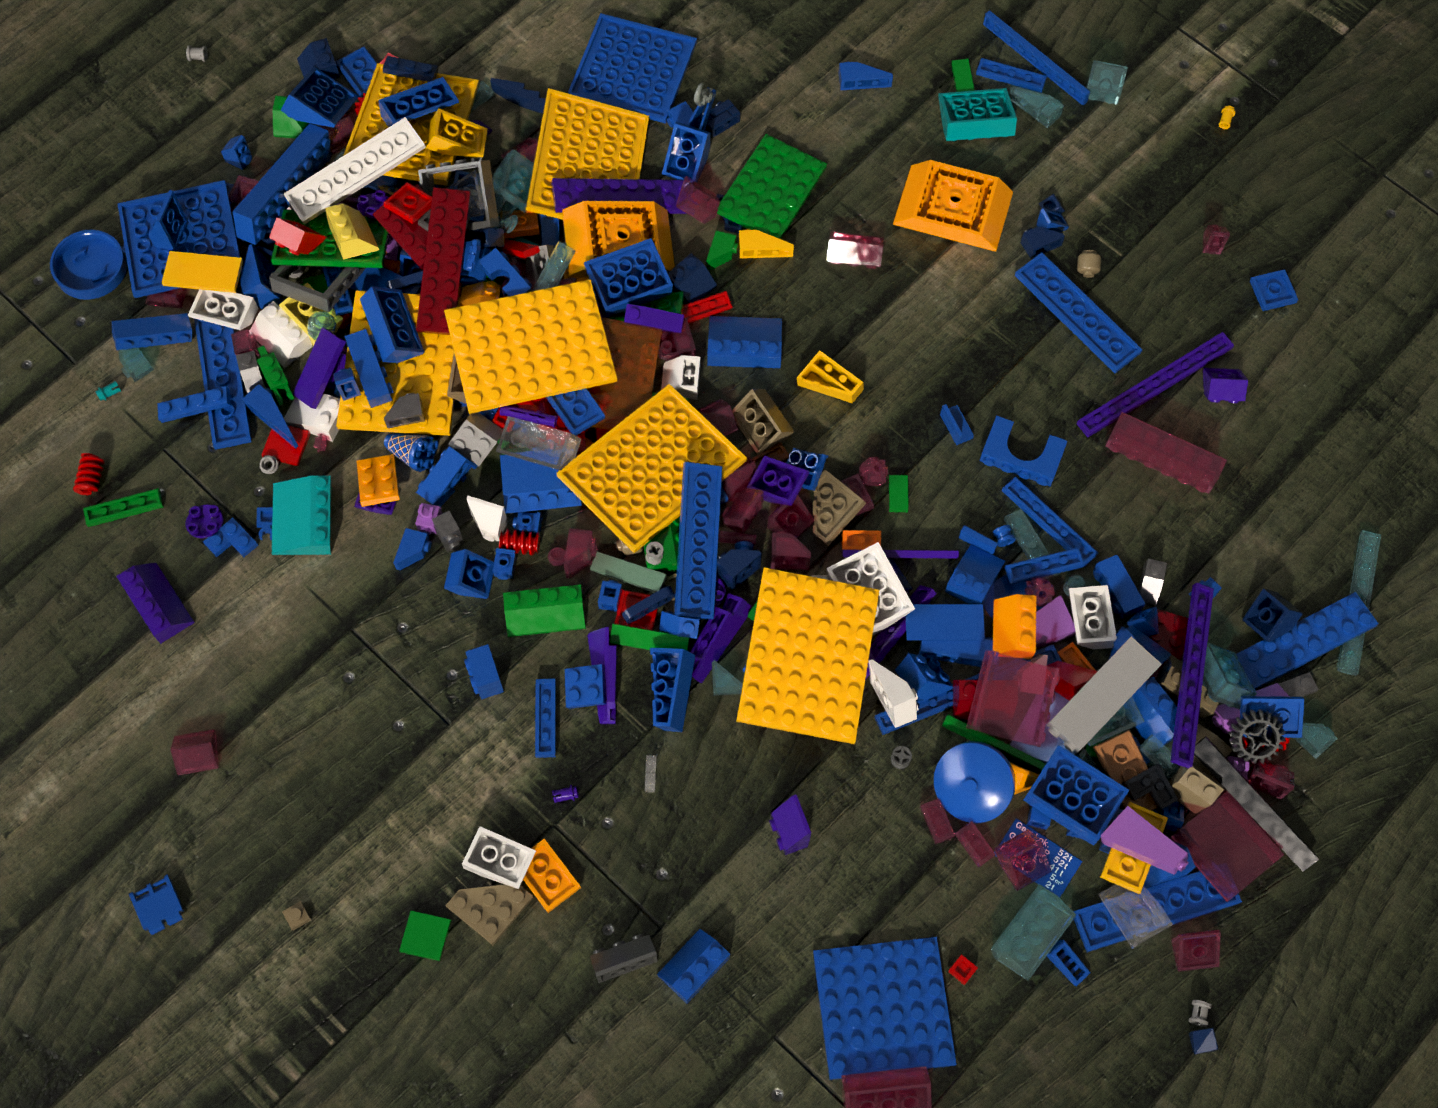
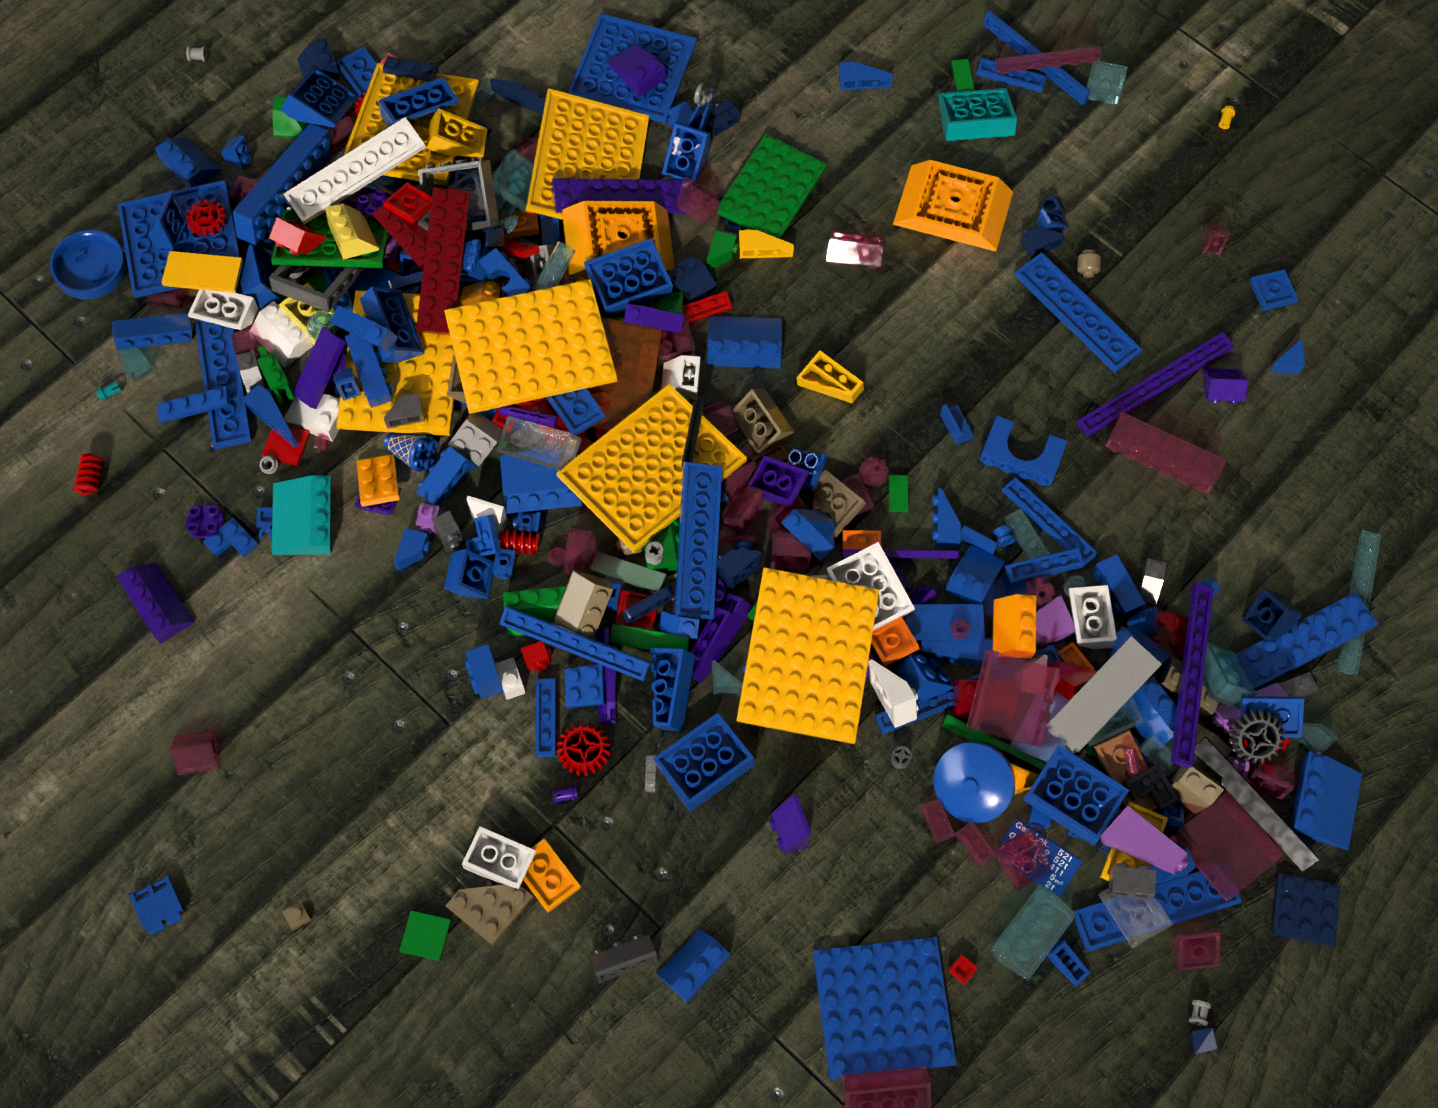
(123, 507): green tile -> none
(186, 161): none -> blue slope
(208, 218): none -> red gear
(364, 329): none -> blue slope
(487, 539): none -> blue plate
(510, 678): none -> white slope
(536, 656): none -> red brick
(575, 643): none -> blue tile
(576, 749): none -> red gear
(583, 603): none -> dark tan slope
(638, 70): none -> dark purple slope
(693, 431): none -> black axle
(704, 762): none -> blue slope
(813, 530): none -> blue slope
(893, 641): none -> orange plate
(947, 524): none -> blue slope
(960, 624): none -> clear pink plate
(1038, 105): clear light blue slope -> none
(1048, 59): none -> clear pink plate
(1132, 761): none -> clear pink pin
(1132, 882): none -> flat silver brick
(1292, 360): none -> blue slope
(1305, 910): none -> dark blue plate
(1325, 800): none -> blue slope

